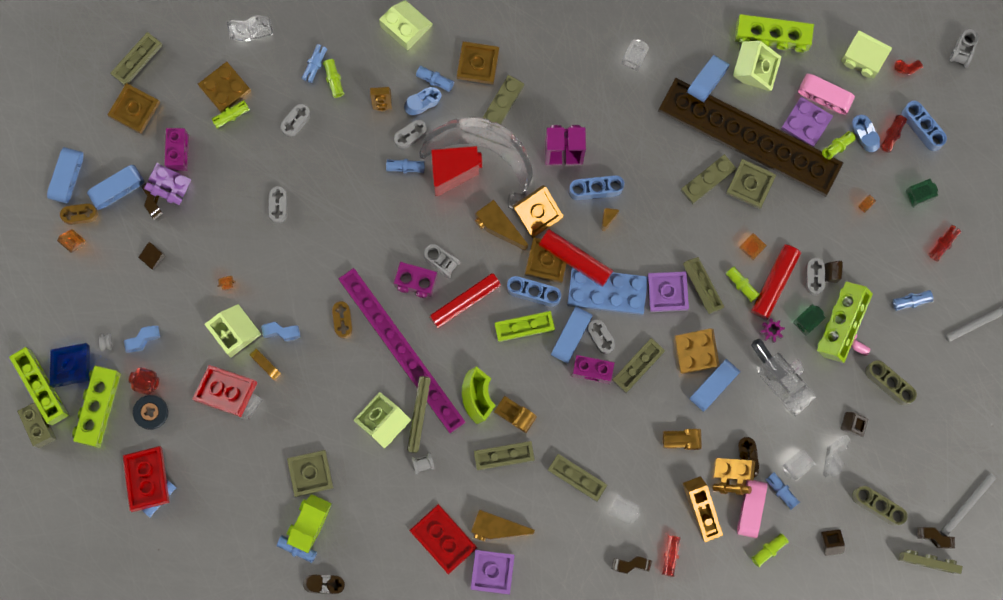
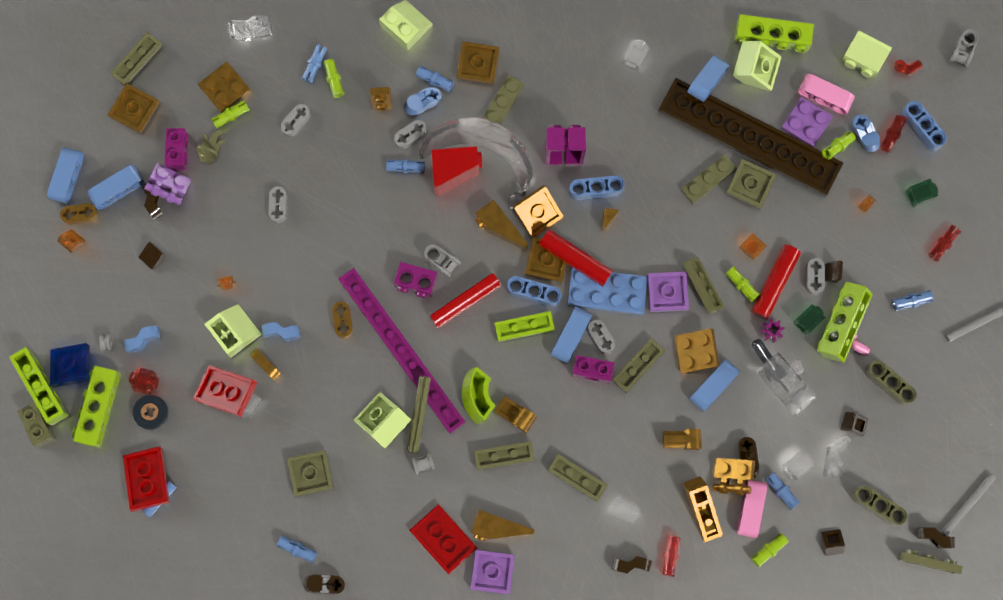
(209, 149): none -> olive piece
(309, 523): lime brick -> none

